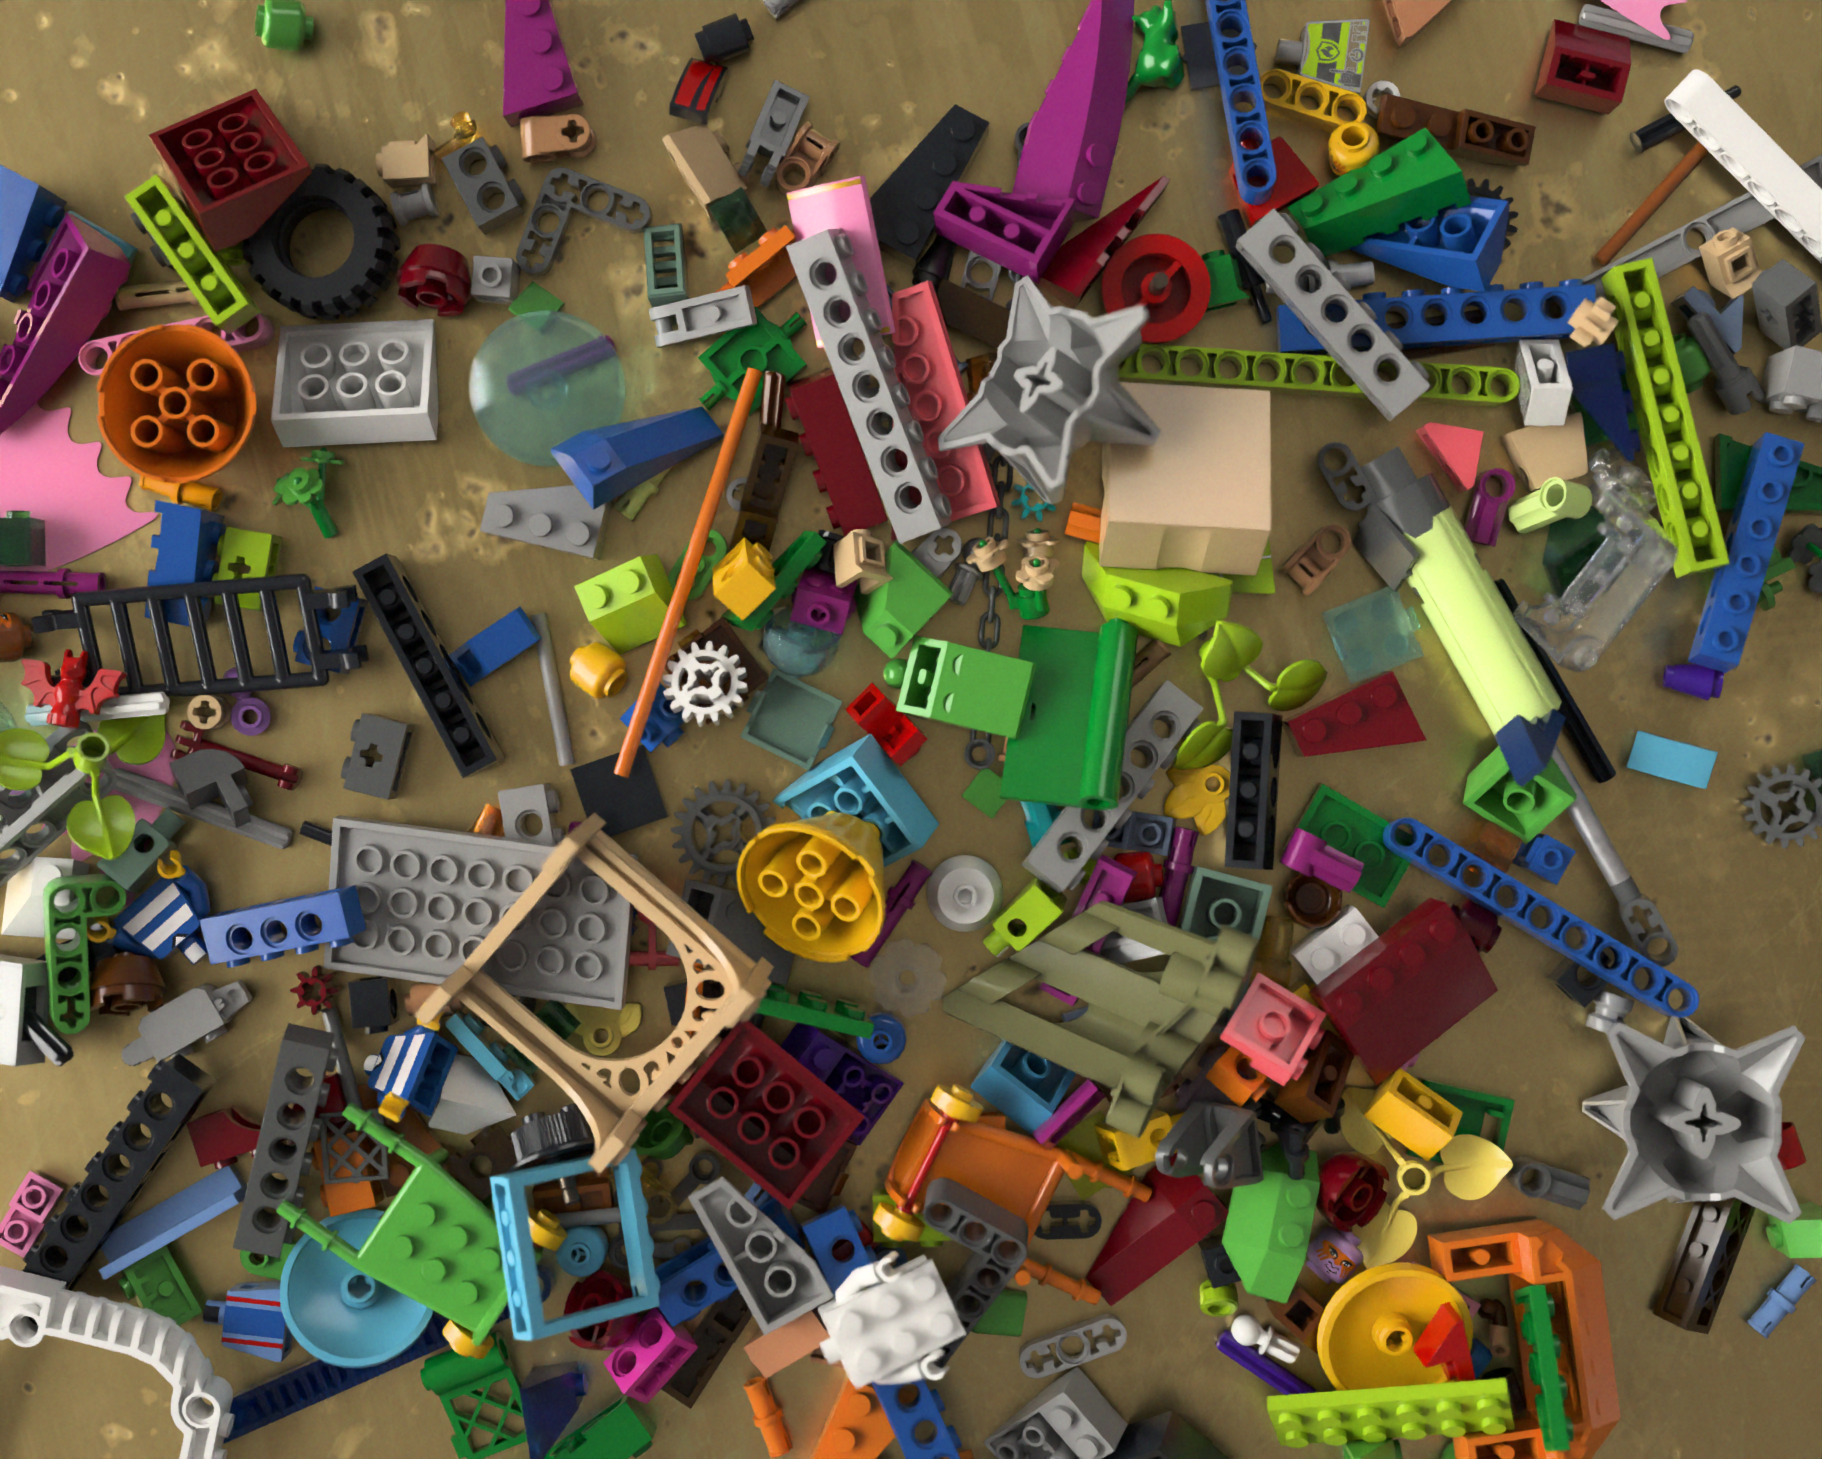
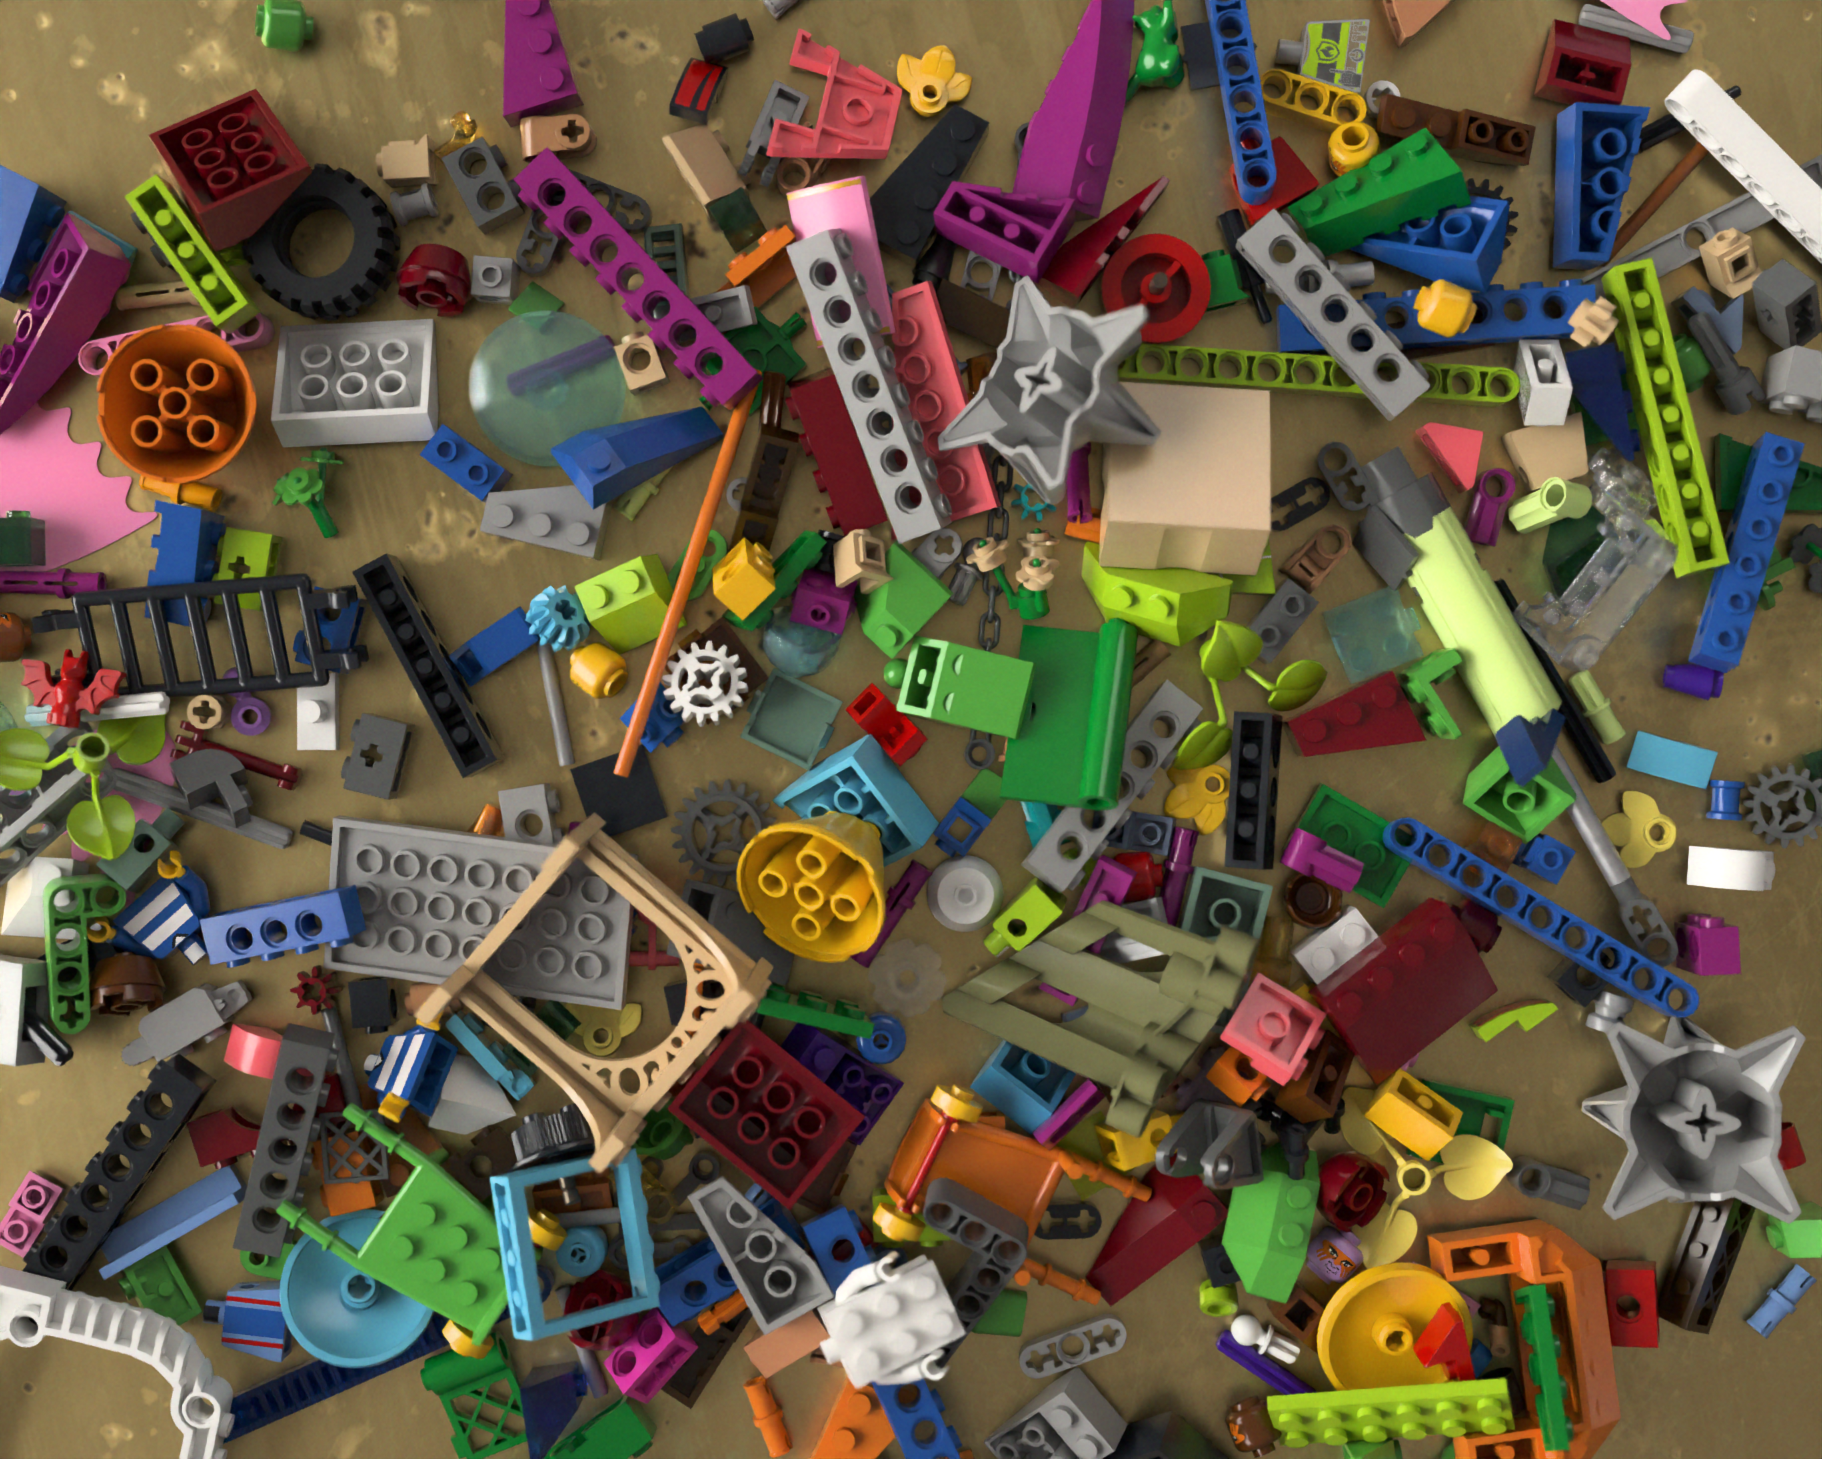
(255, 1050): none -> coral brick
(318, 716): none -> white tile
(465, 463): none -> blue brick
(547, 176): none -> magenta brick
(558, 618): none -> medium azure gear
(586, 1356): none -> light grey bar
(649, 378): none -> tan brick
(723, 1311): none -> orange axle
(854, 113): none -> coral wing
(932, 75): none -> yellow plate
(970, 815): none -> blue window
(1079, 486): none -> magenta pin
(1252, 1427): none -> reddish brown head
(1281, 618): none -> dark grey brick
(1299, 512): none -> black beam
(1417, 688): none -> bright green bracket
(1445, 308): none -> yellow head
(1524, 1014): none -> lime slope
(1590, 179): none -> blue wedge
(1596, 707): none -> yellowish green axle
(1633, 827): none -> light yellow plate
(1637, 1280): none -> red brick
(1707, 945): none -> magenta brick
(1725, 800): none -> blue bush
(1730, 868): none -> white brick

